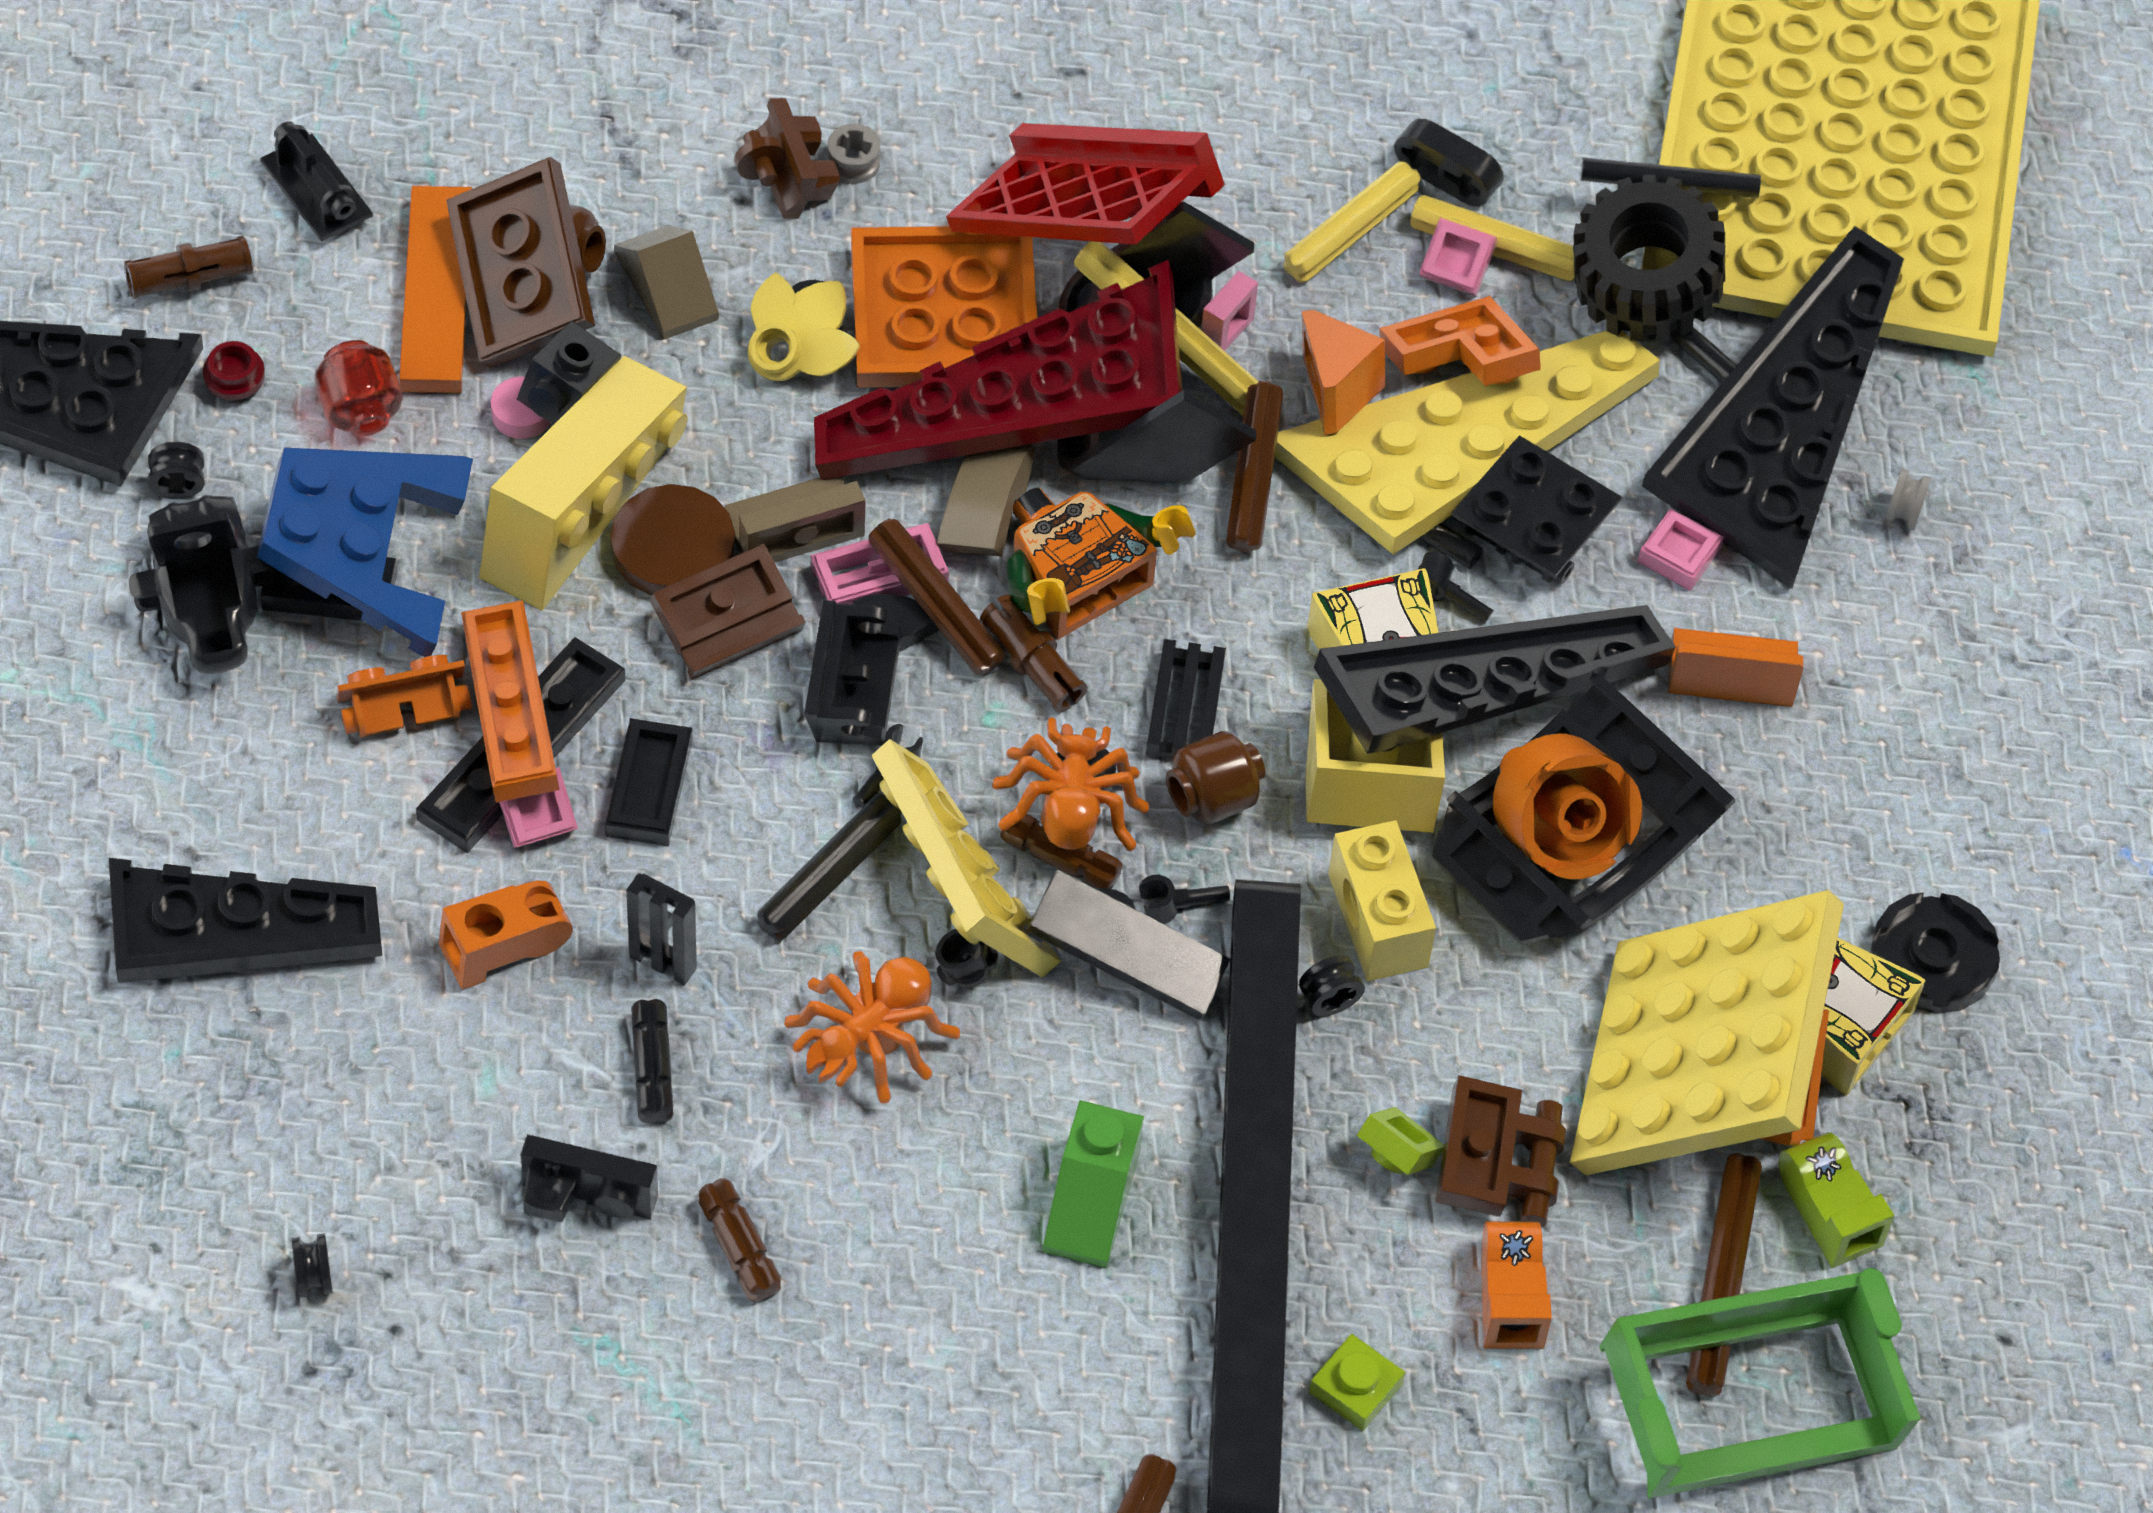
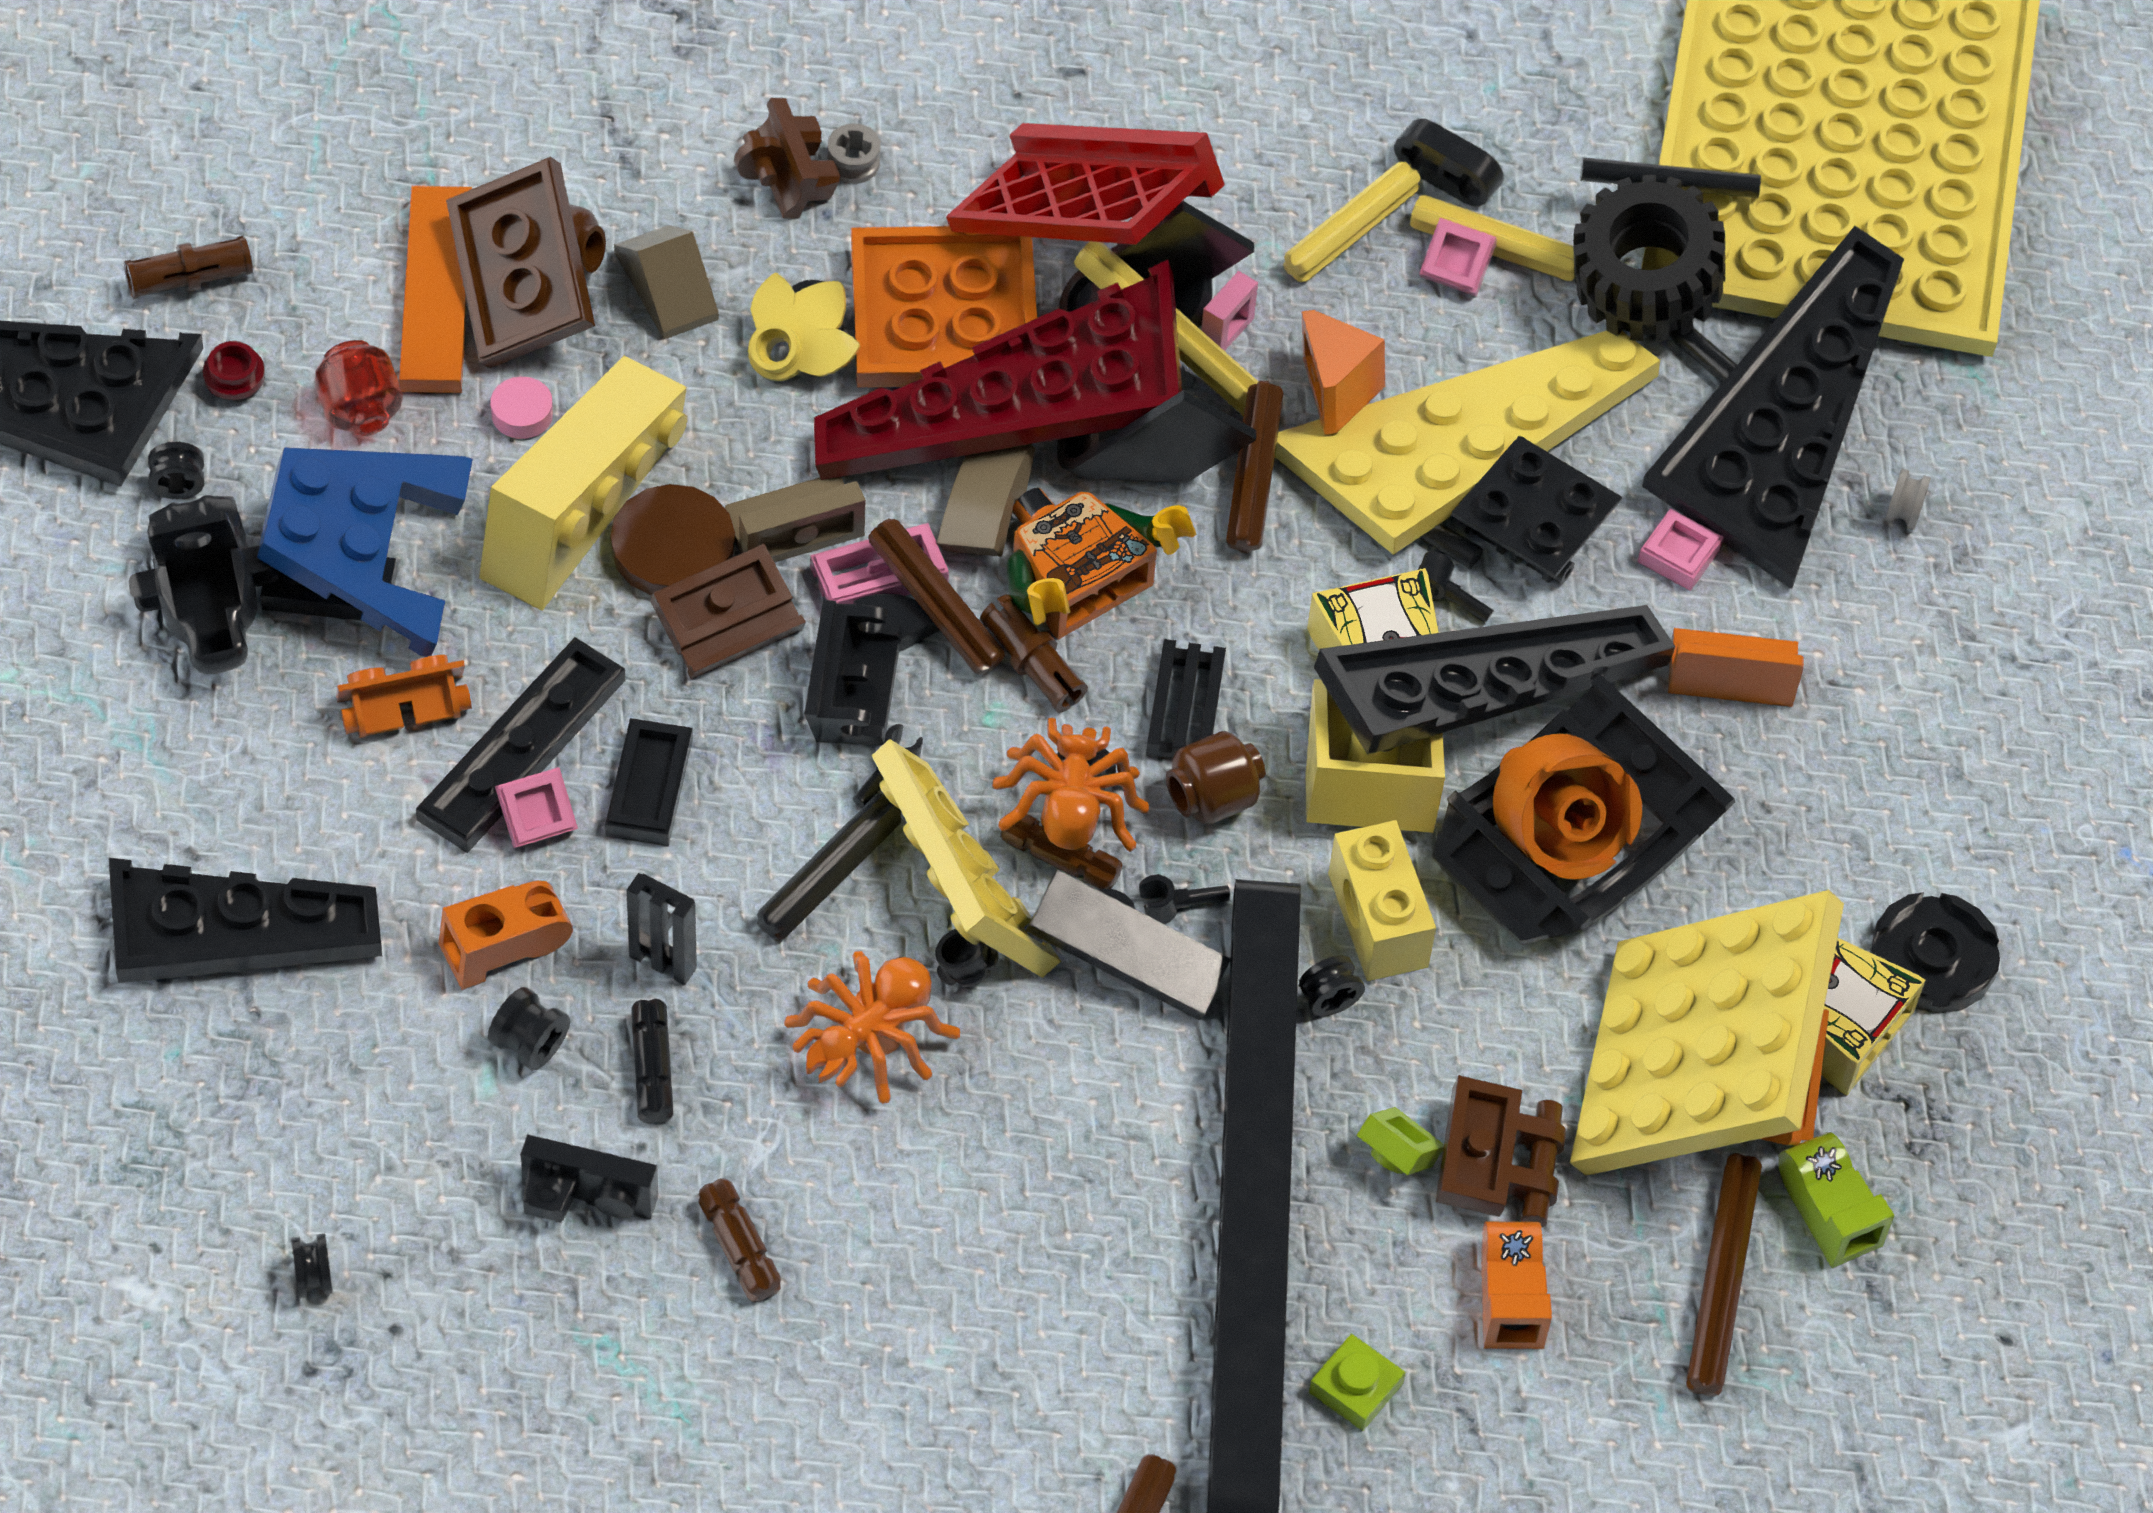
(314, 182): black hinge -> none
(509, 701): orange tile -> none
(528, 1028): none -> black wheel
(556, 380): black brick -> none
(1093, 1183): bright green slope -> none
(1471, 332): orange plate -> none
(1867, 1322): bright green piece -> none

